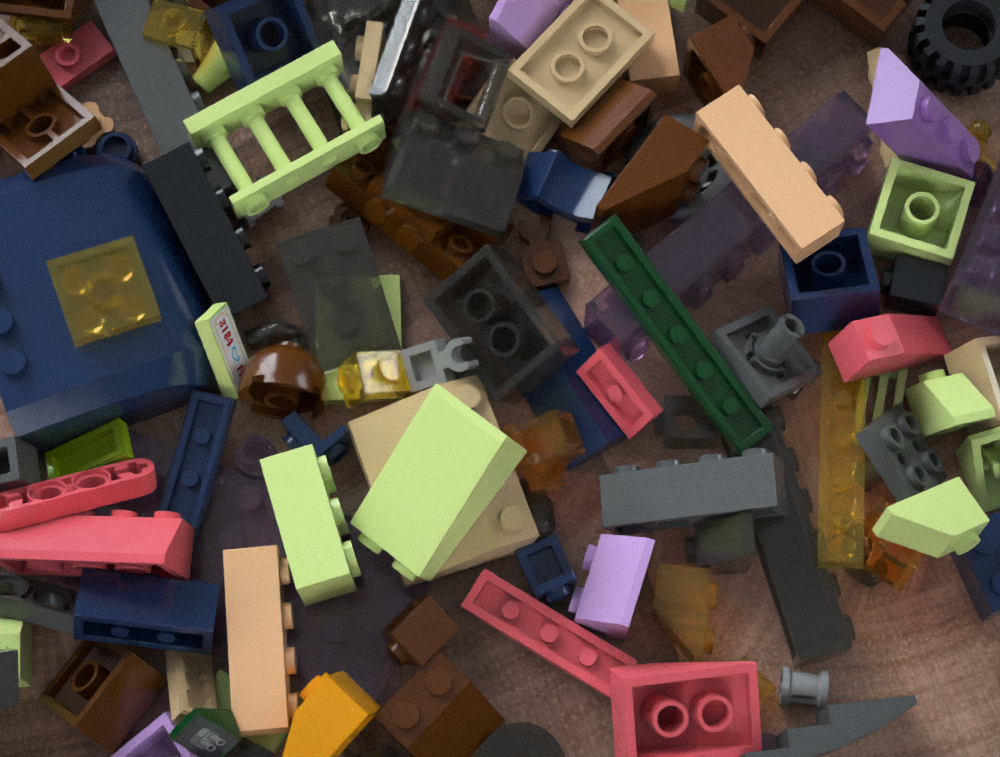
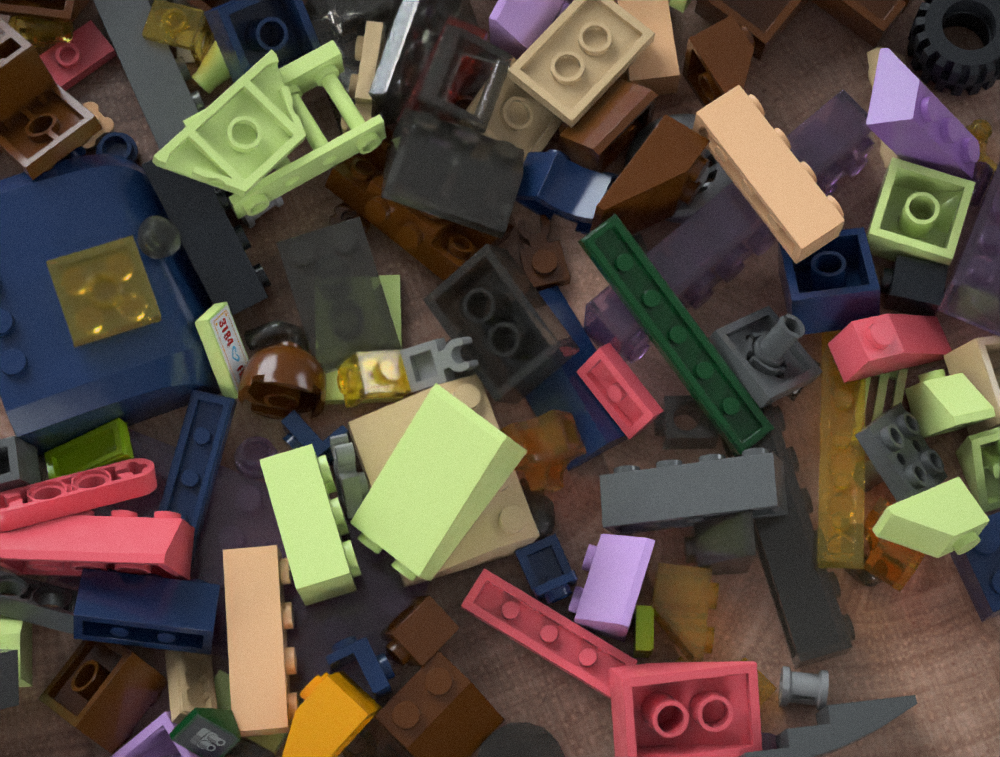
(158, 237): none -> clear smoke plate
(239, 133): none -> yellowish green wing
(350, 485): none -> light grey plate
(375, 668): none -> dark blue bracket
(643, 631): none -> lime tile

